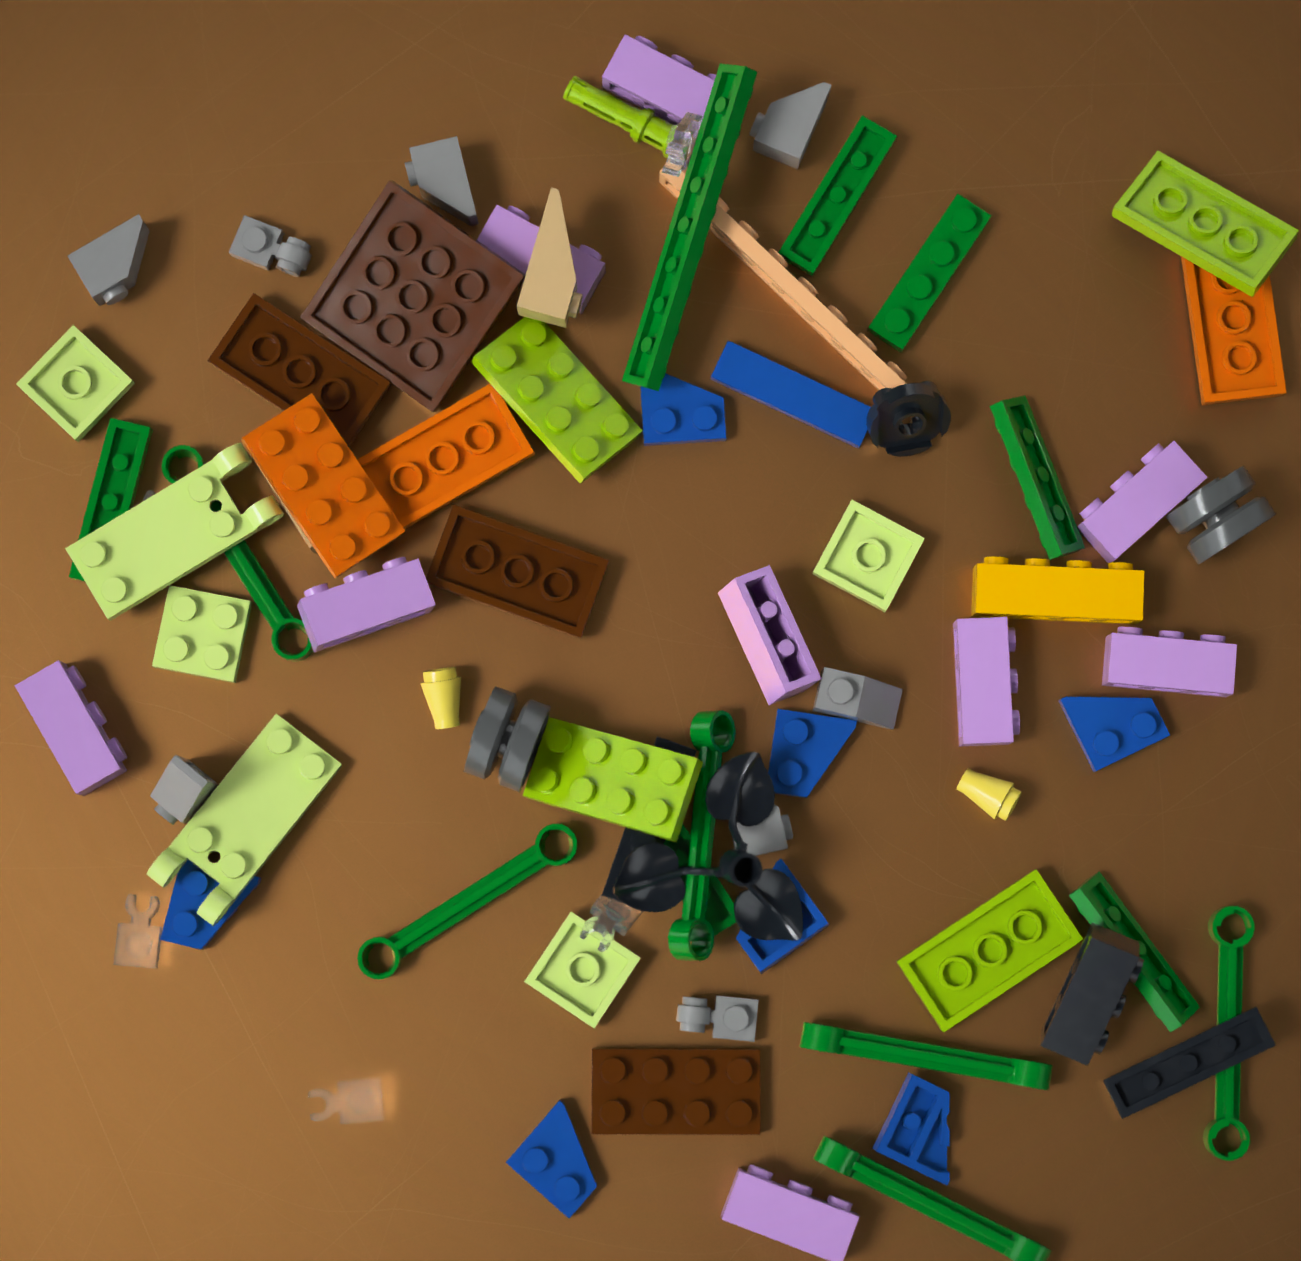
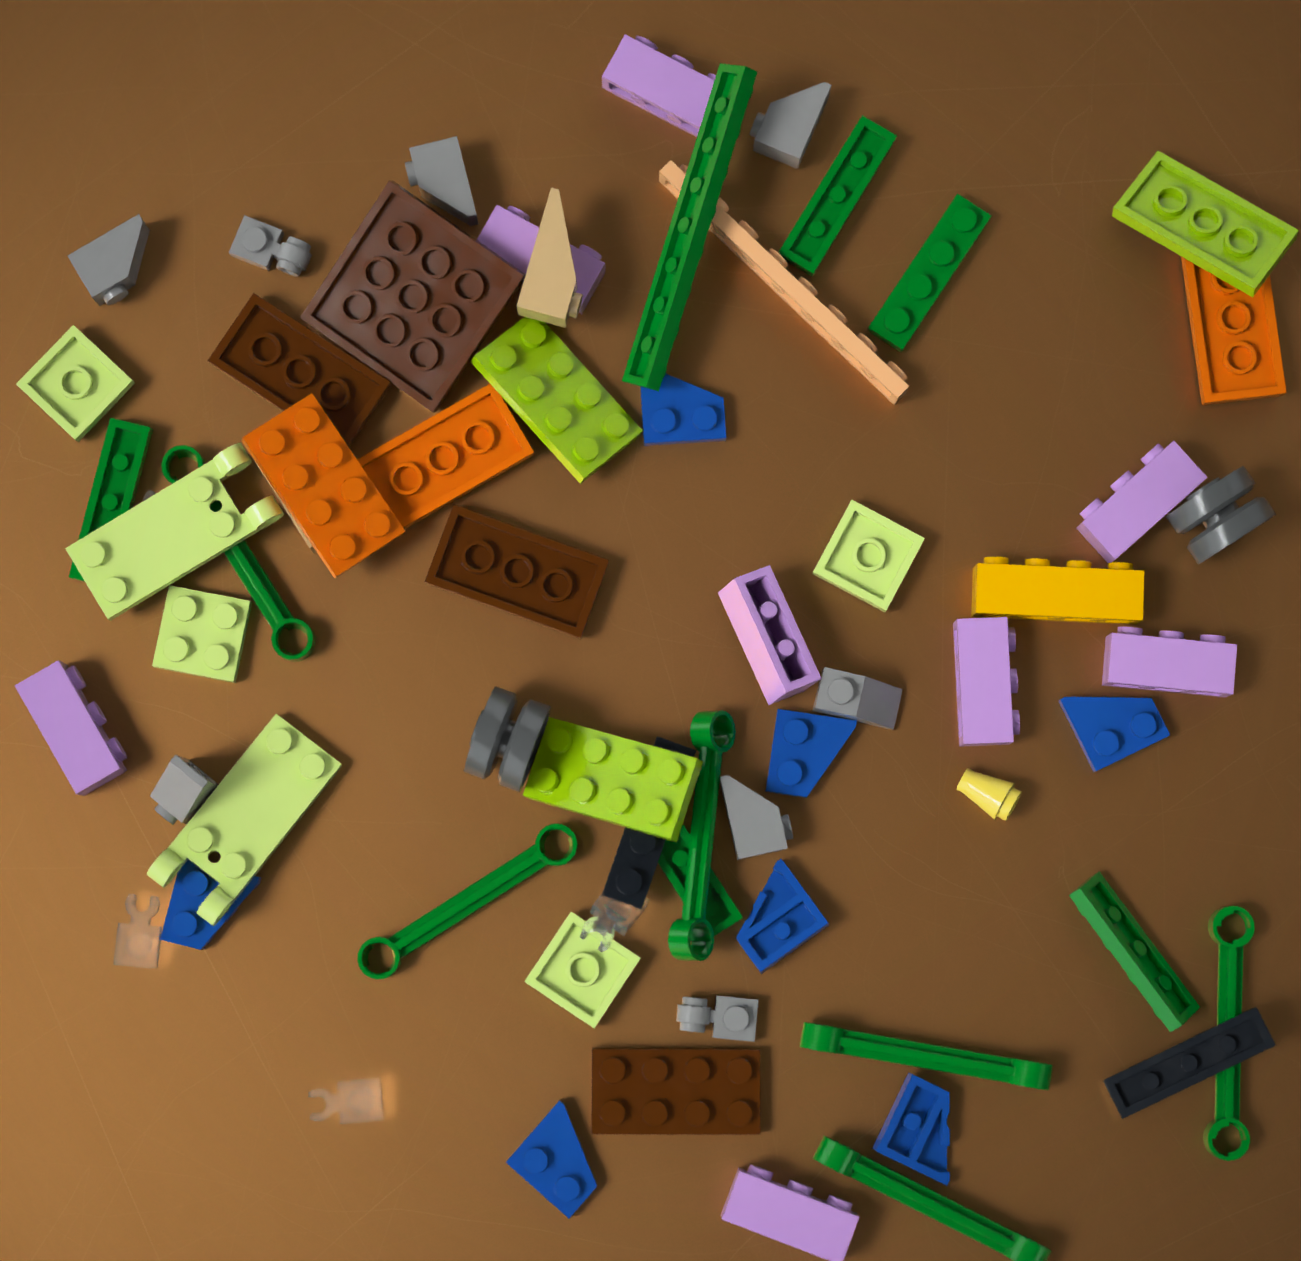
(365, 603): lavender brick -> none
(443, 696): light yellow cone -> none
(641, 124): lime pin -> none
(681, 144): clear plate -> none
(770, 905): black plant -> none
(792, 394): blue tile -> none
(907, 400): black plate -> none
(989, 950): lime plate -> none
(1037, 477): green plate -> none
(1091, 994): black brick -> none

